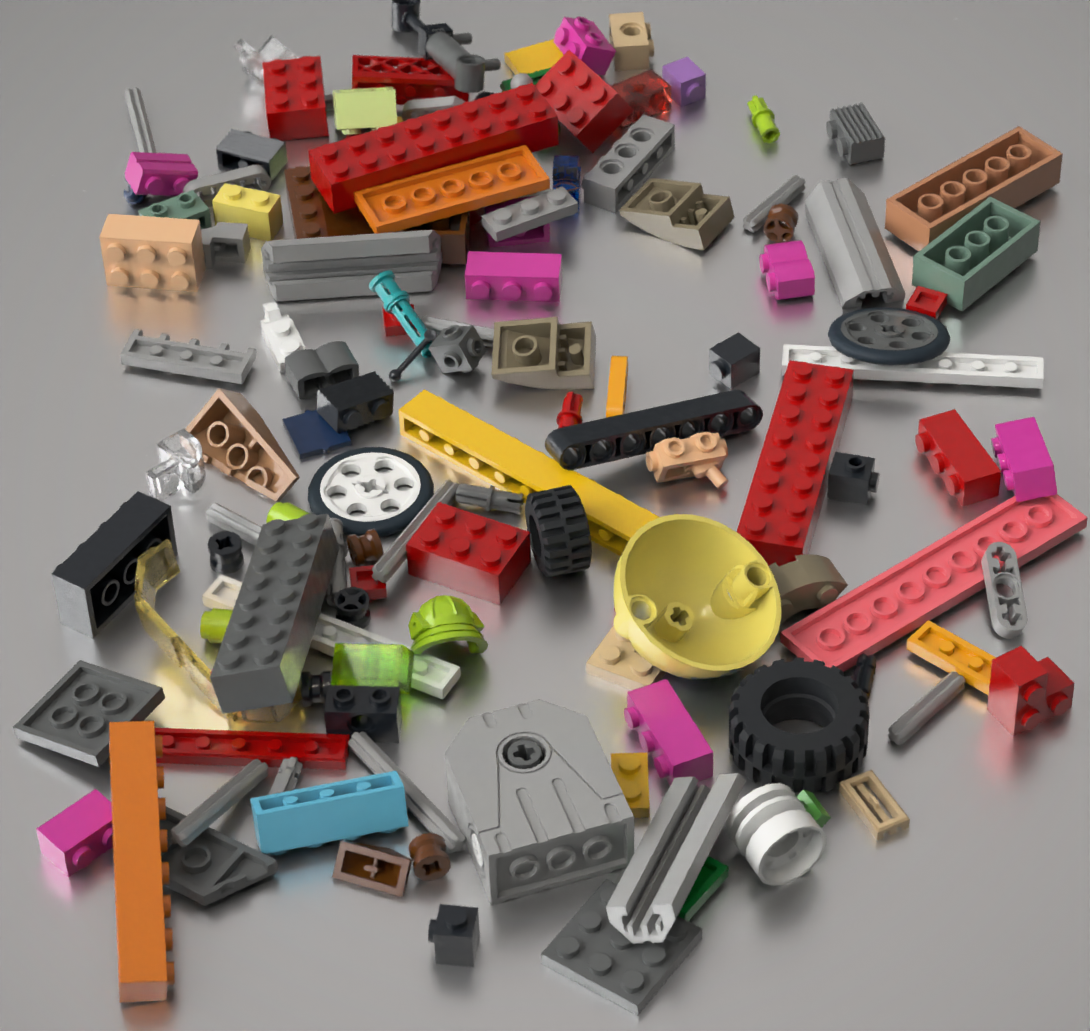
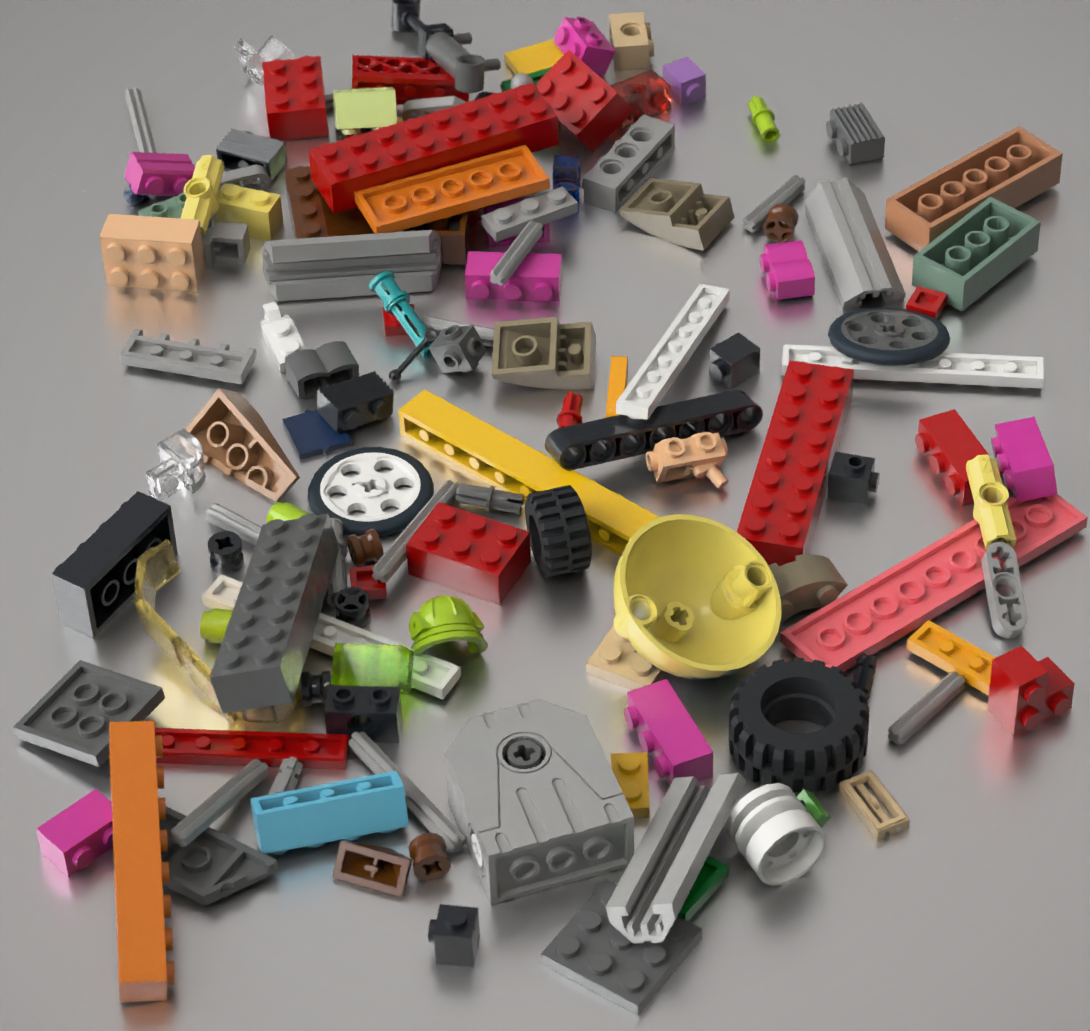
(202, 191): none -> light yellow piece
(516, 253): none -> light grey axle
(672, 352): none -> white plate
(990, 501): none -> light yellow piece

